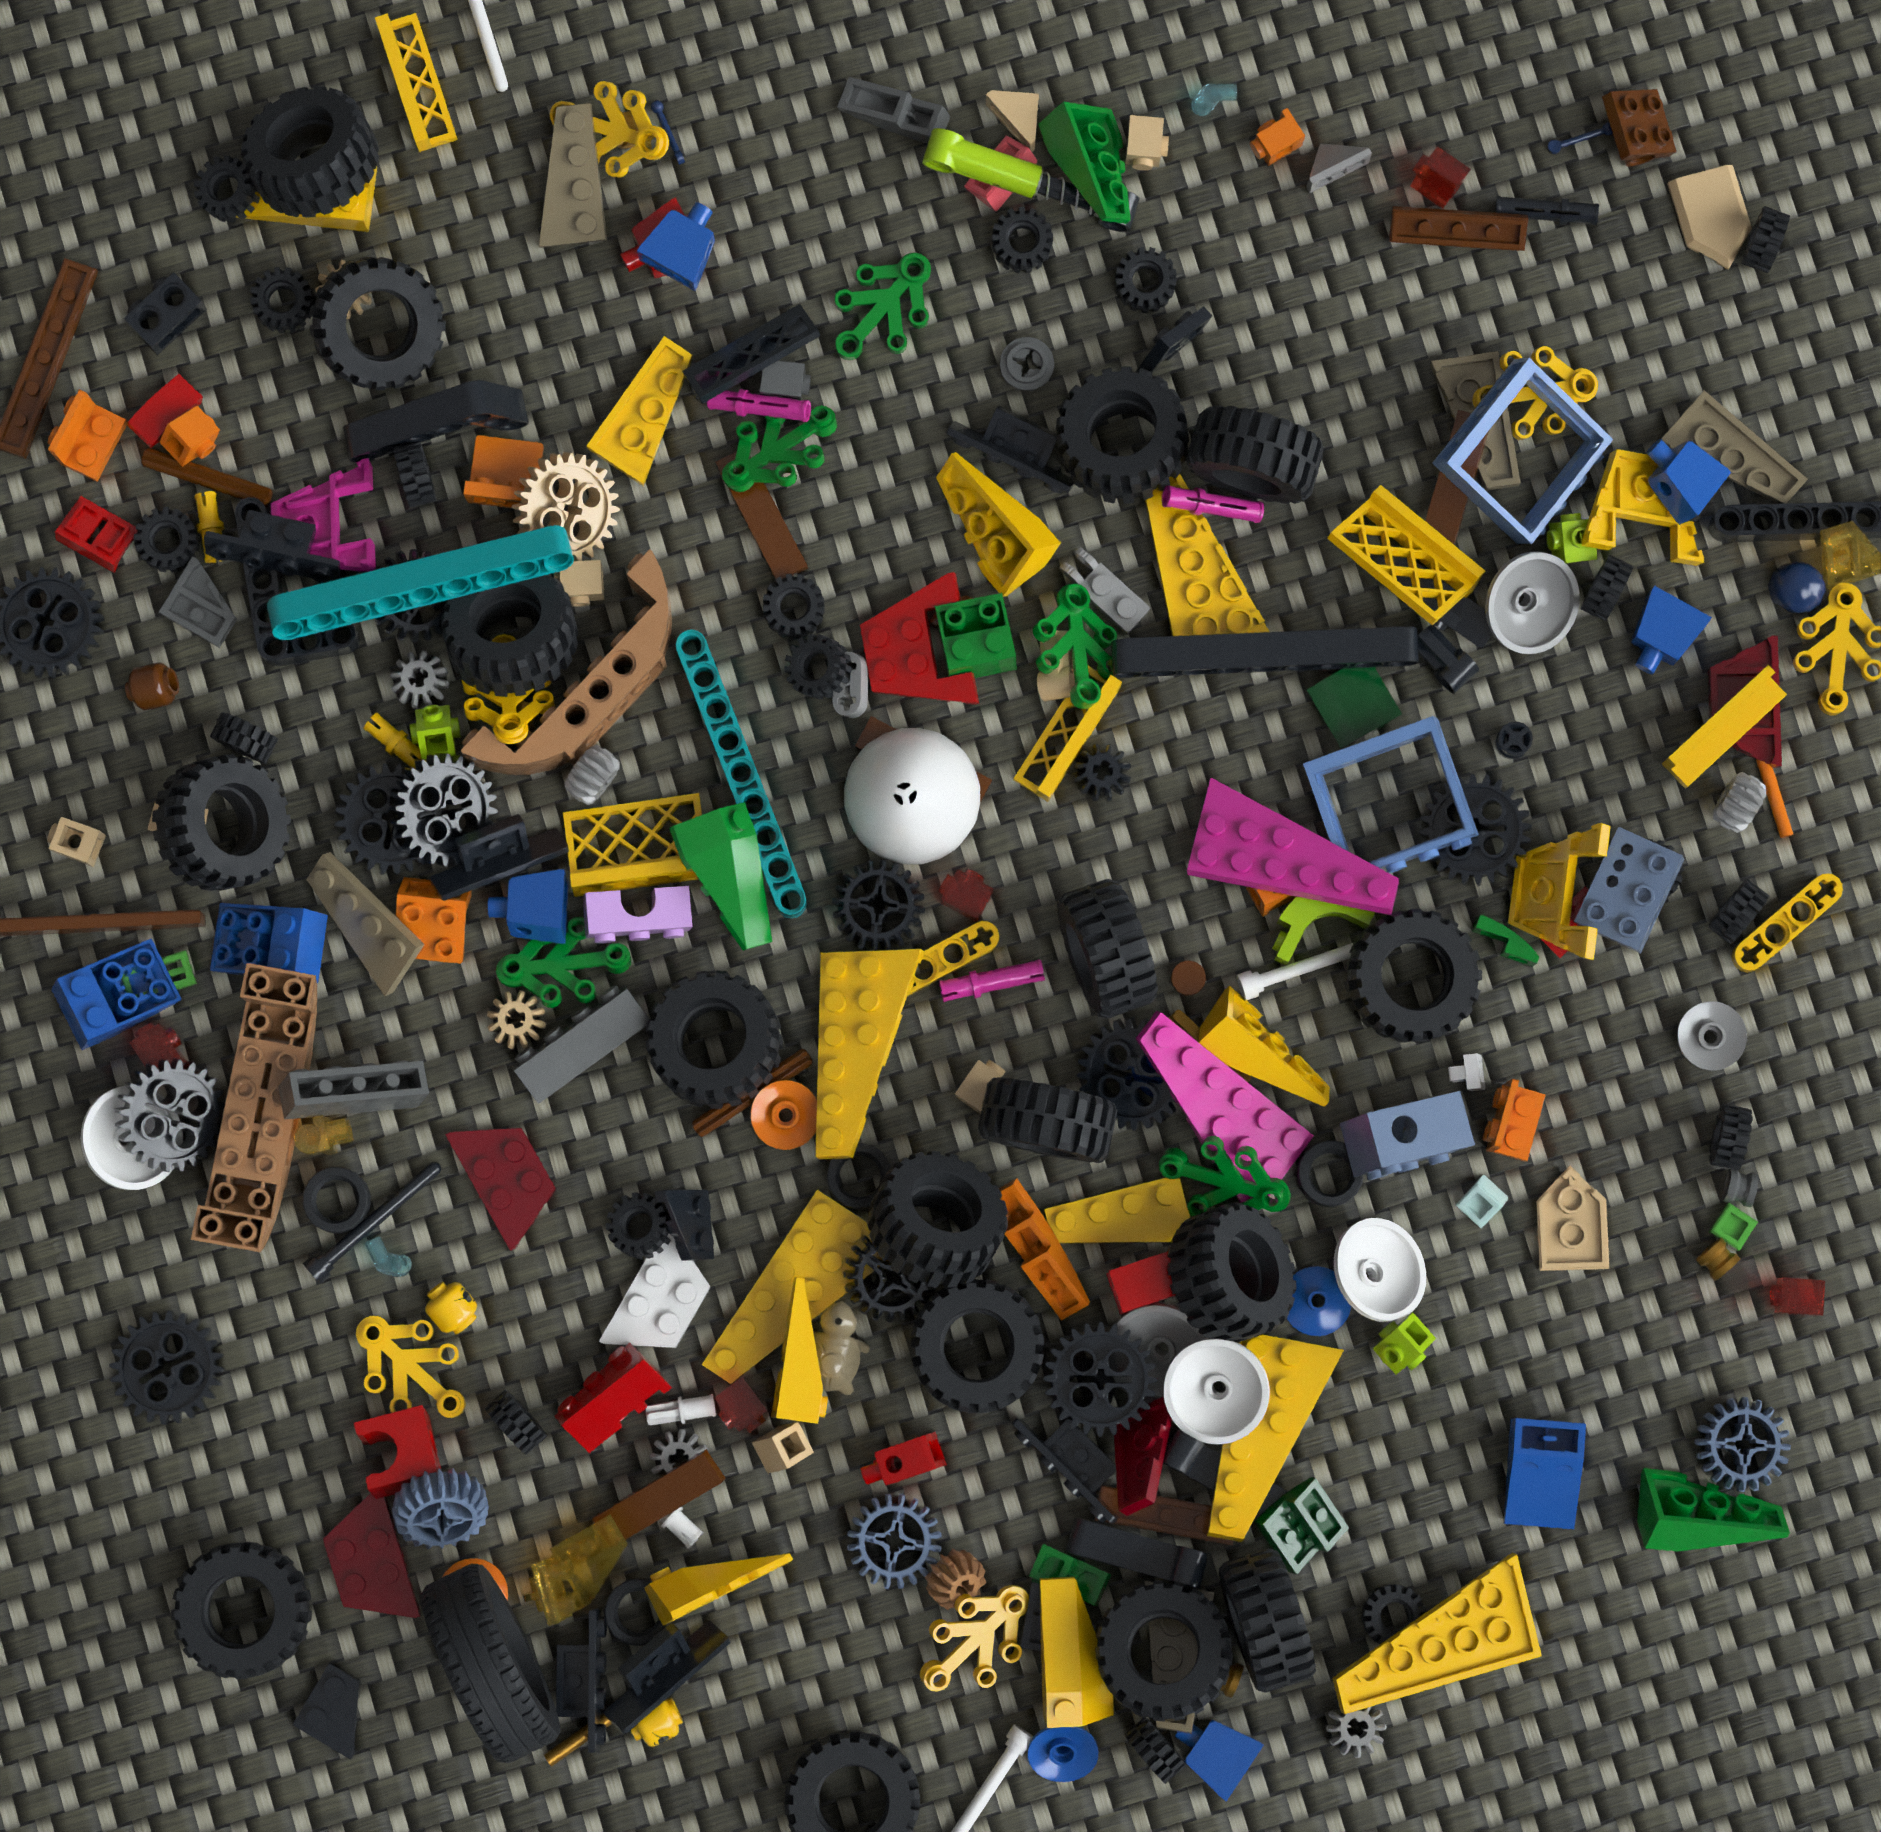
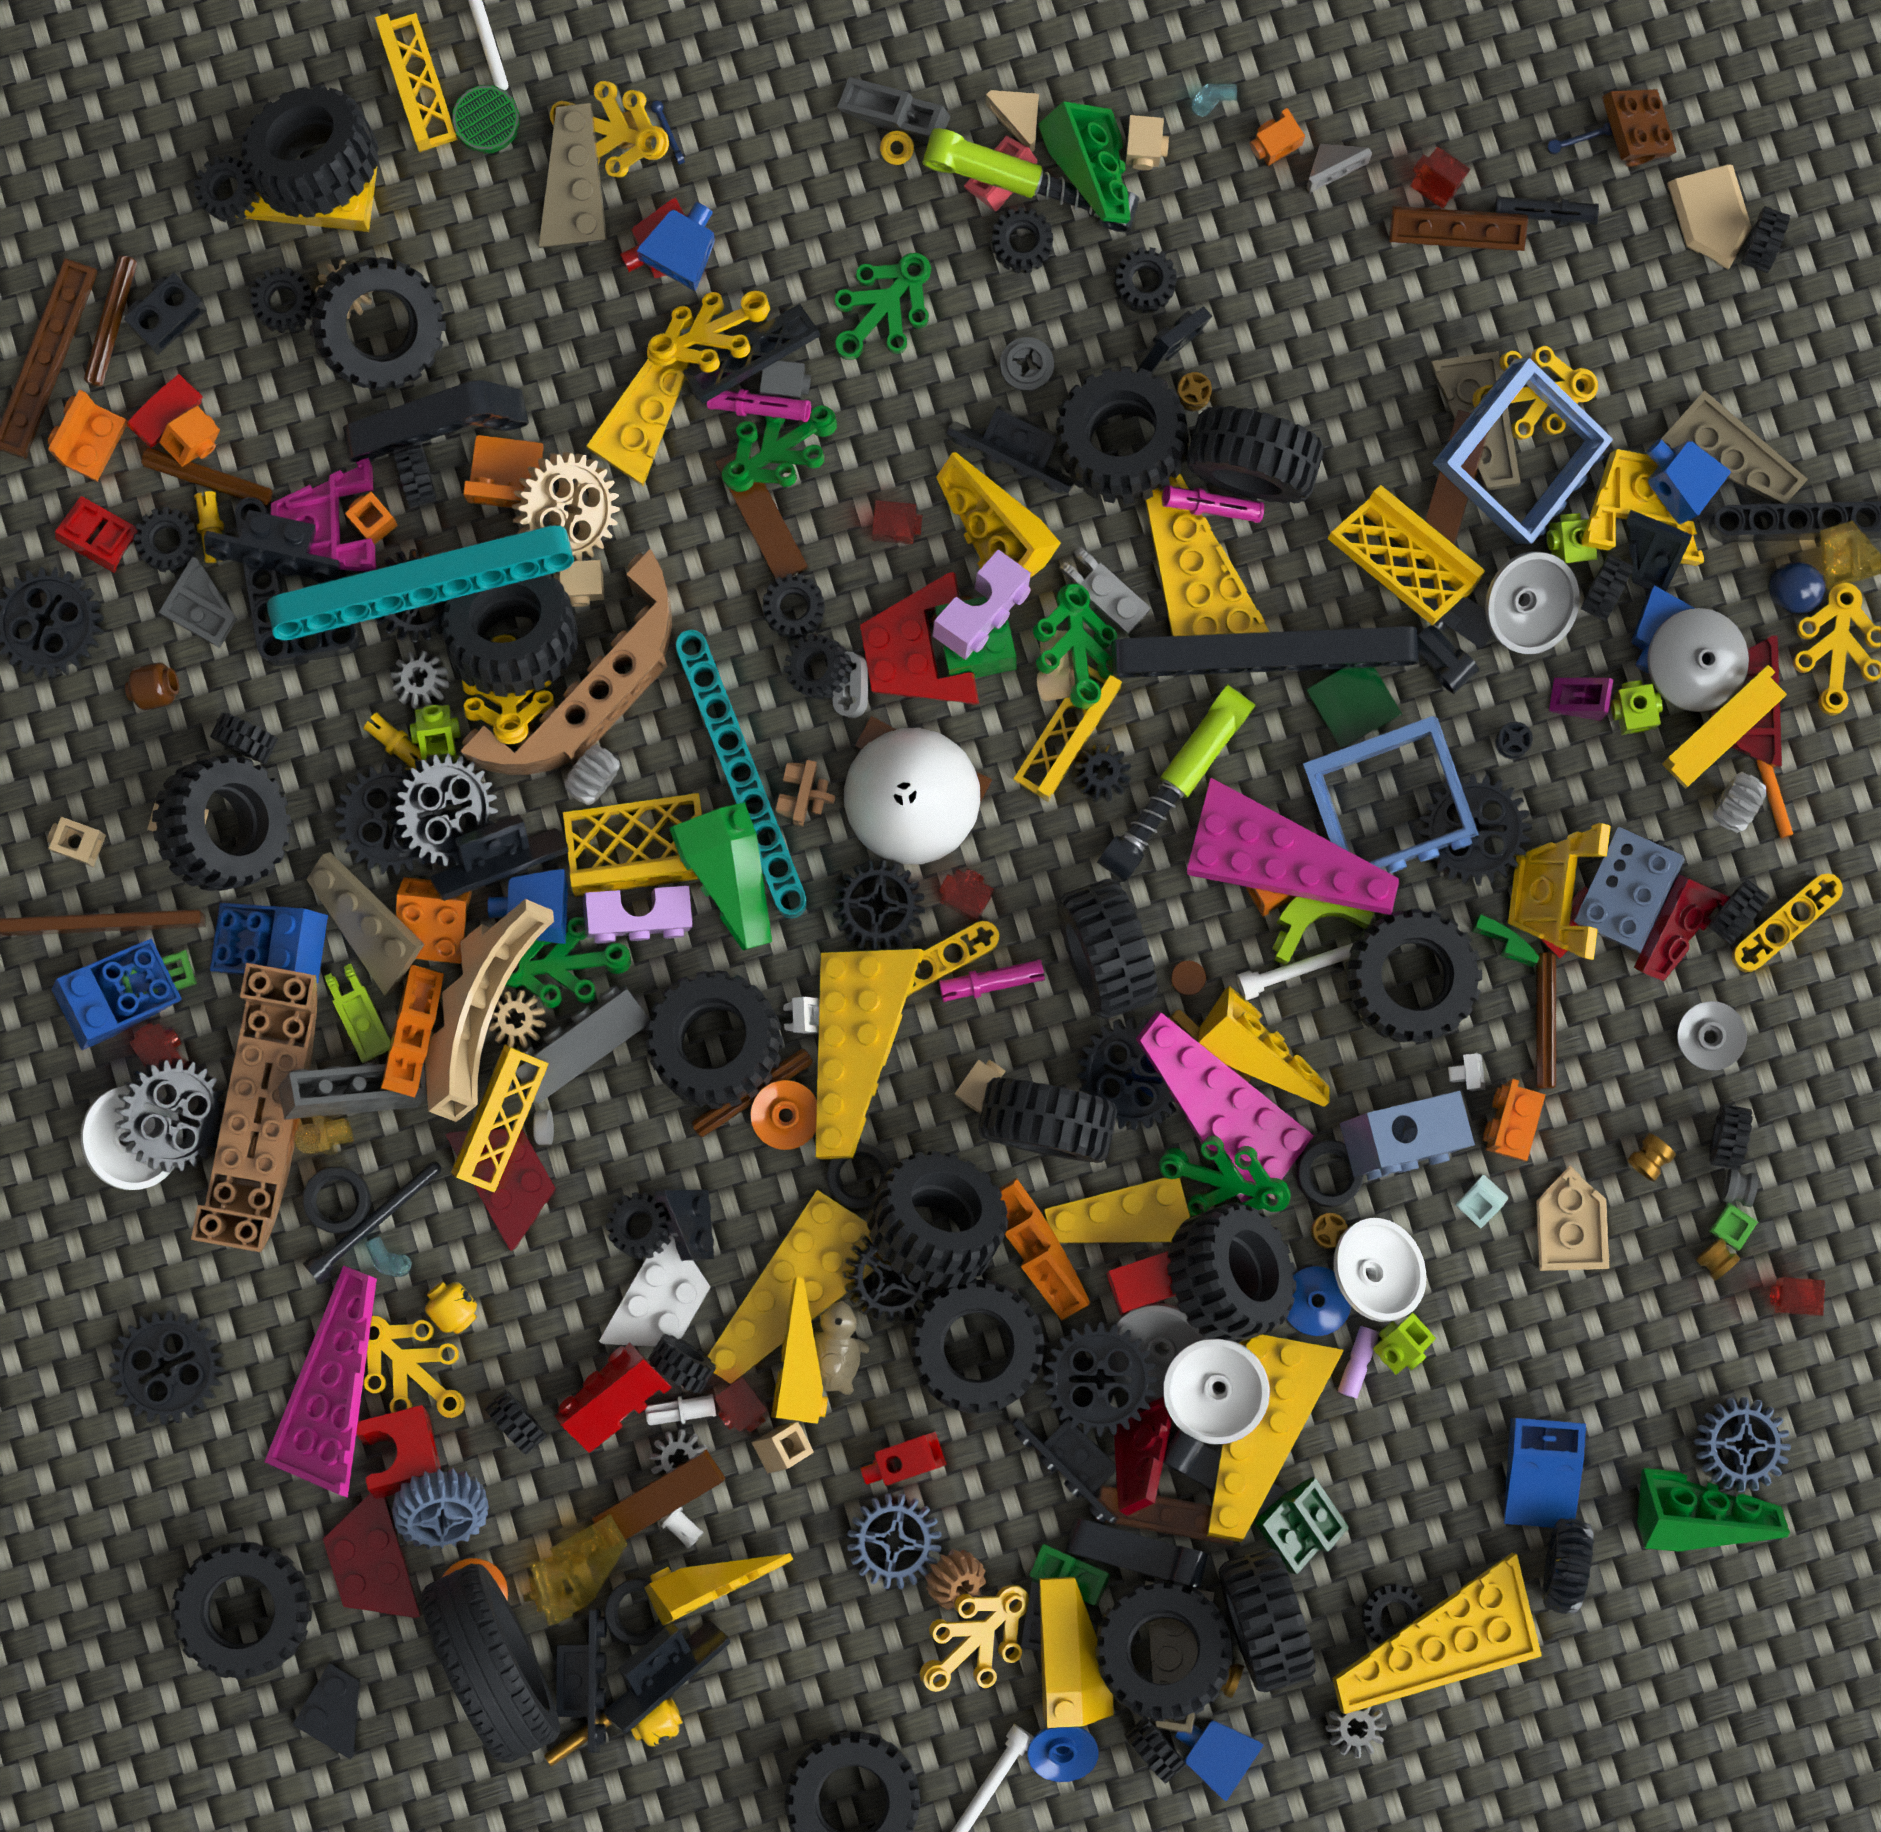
(110, 320): none -> reddish brown axle
(323, 1410): none -> dark pink wing
(359, 1017): none -> lime hinge
(370, 518): none -> orange brick
(412, 1031): none -> orange slope
(469, 1003): none -> tan arch
(486, 119): none -> tile
(486, 1115): none -> yellow fence
(543, 1127): none -> light grey tile
(669, 347): none -> yellow plant
(682, 1363): none -> black tyre
(803, 776): none -> medium nougat hips
(804, 1015): none -> white tile
(888, 155): none -> yellow plate
(896, 522): none -> clear red brick
(966, 626): none -> lavender arch
(1178, 780): none -> piece
(1192, 385): none -> pearl gold wheel
(1333, 1224): none -> pearl gold wheel
(1357, 1366): none -> lavender piece
(1546, 1020): none -> reddish brown axle
(1567, 1565): none -> black gear
(1581, 697): none -> magenta slope
(1631, 718): none -> lime brick
(1651, 1157): none -> pearl gold wheel
(1655, 550): none -> black wing
(1677, 660): none -> light grey dish
(1677, 923): none -> dark red wing

